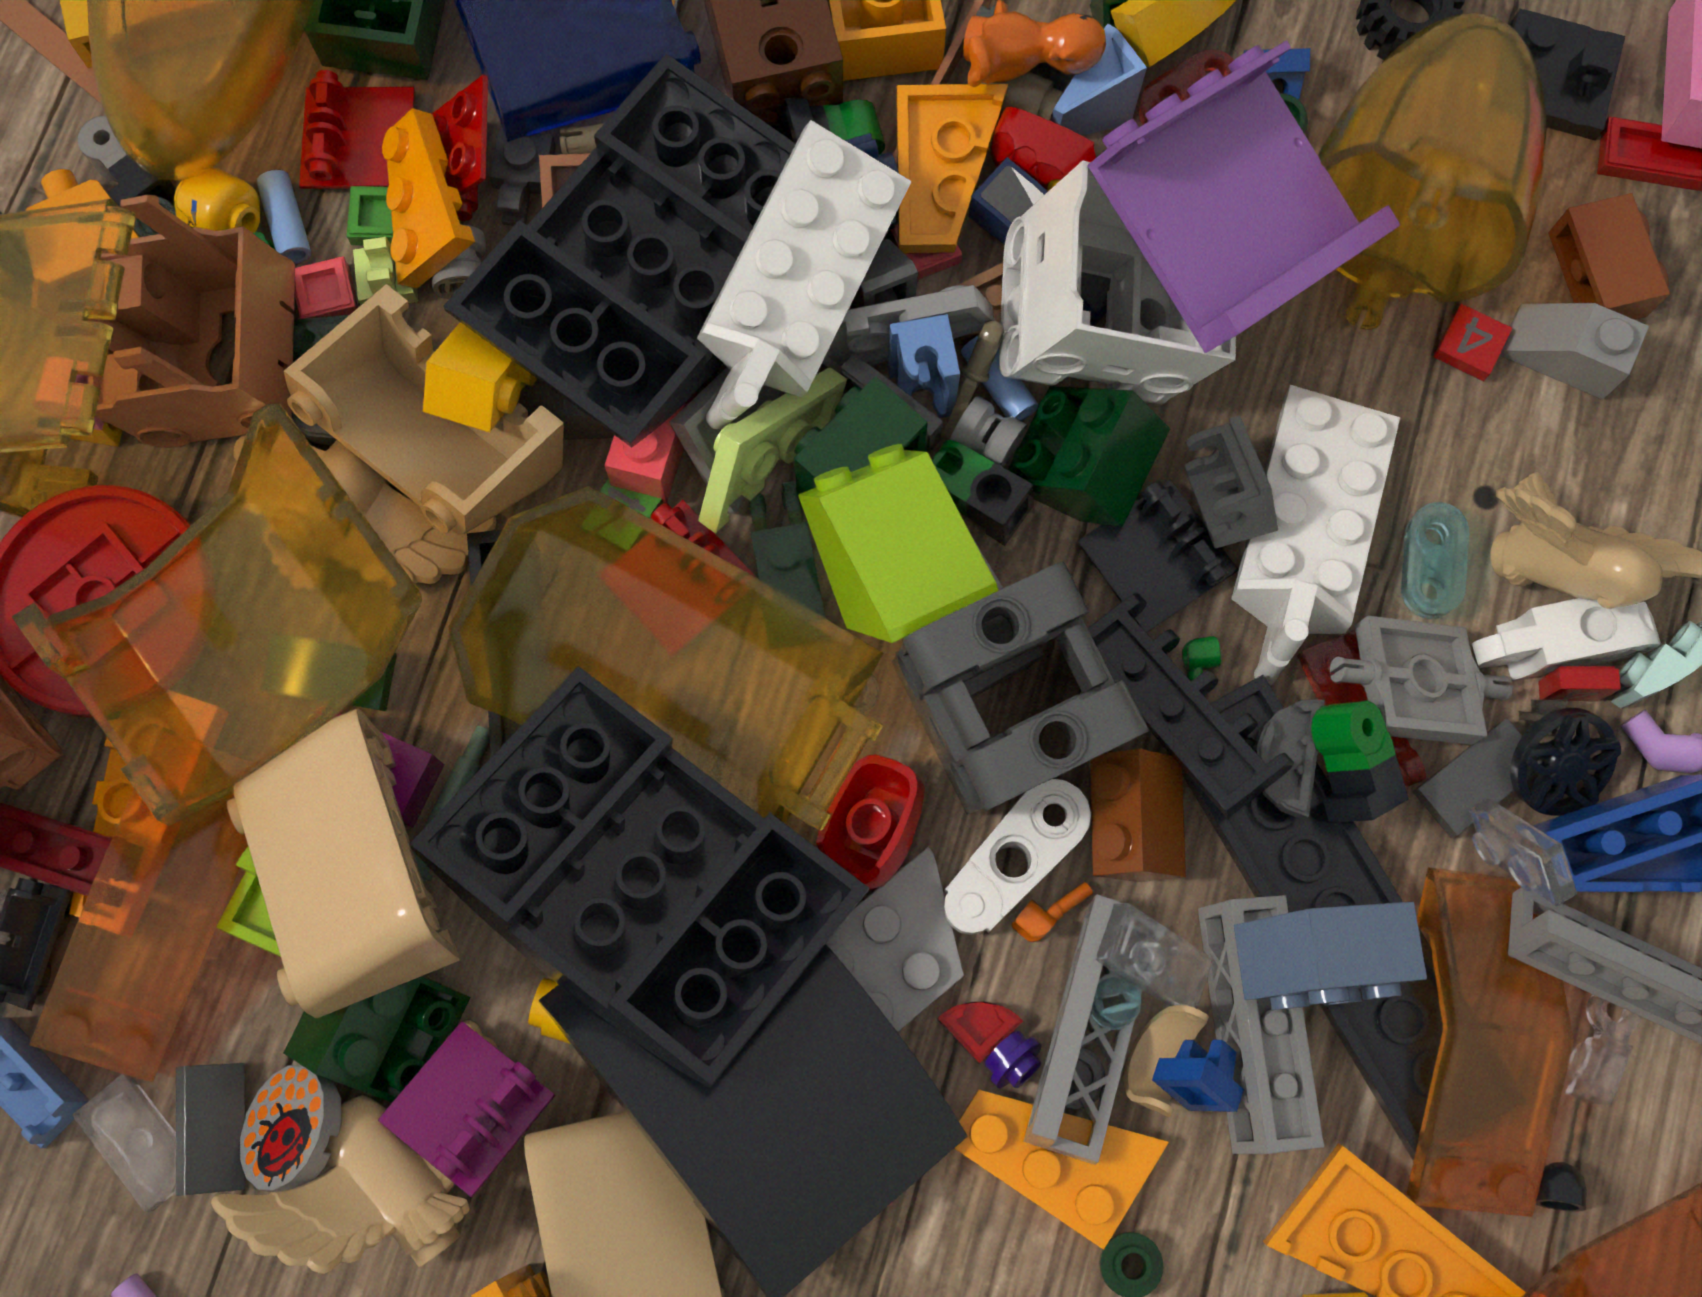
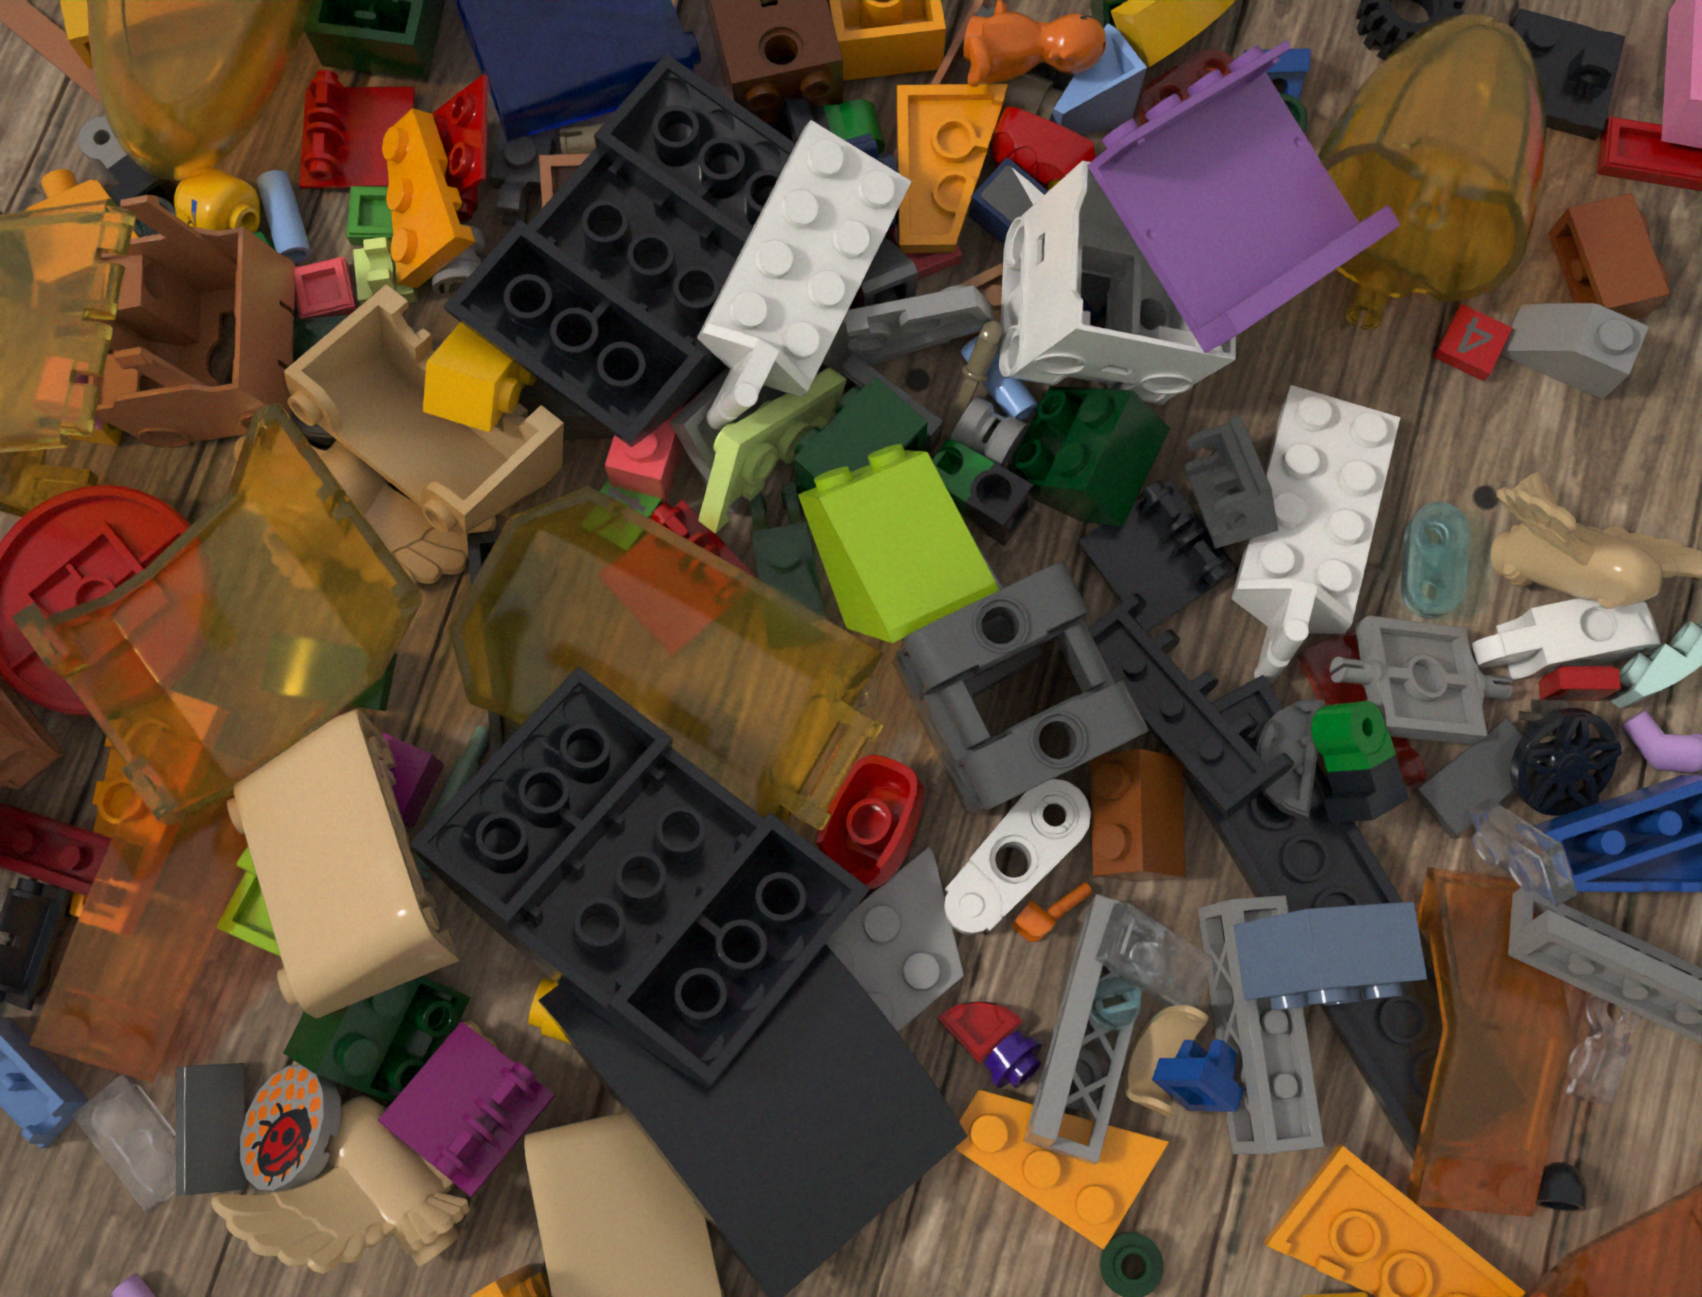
(925, 358): medium blue hinge -> none
(1200, 655): green hand -> none

